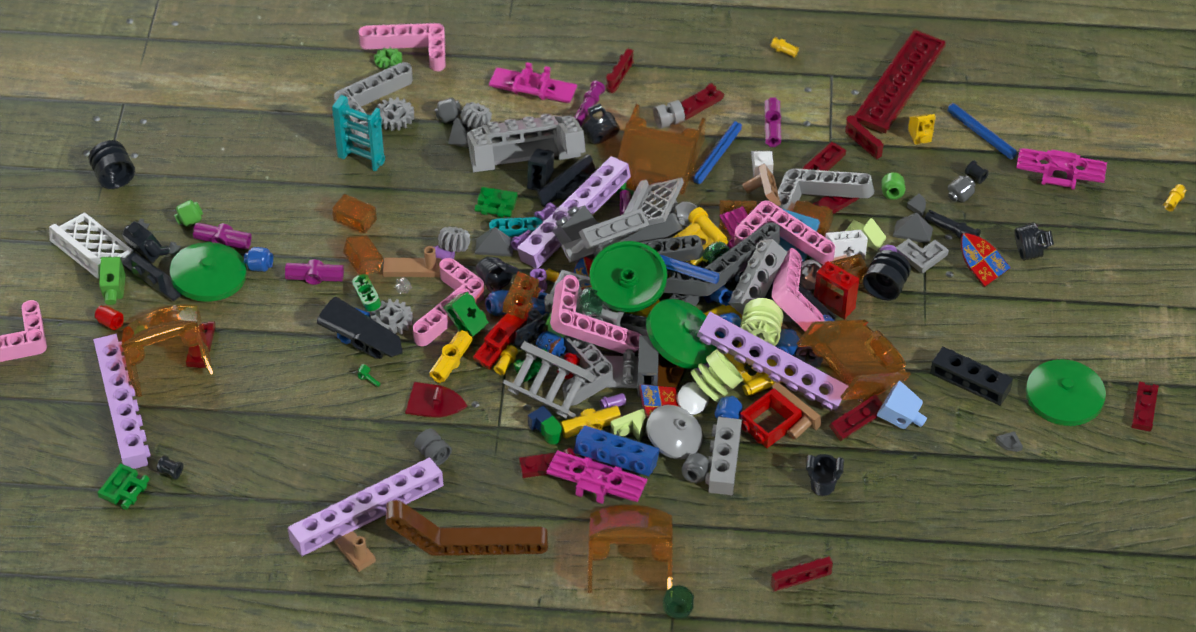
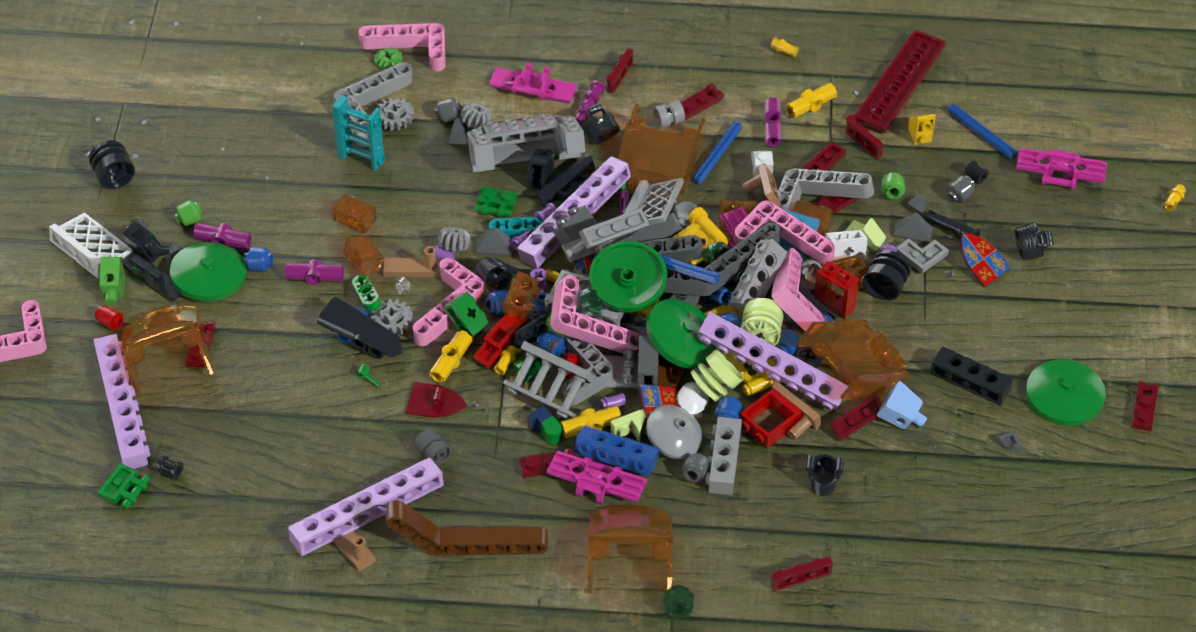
(811, 100): none -> yellow piece

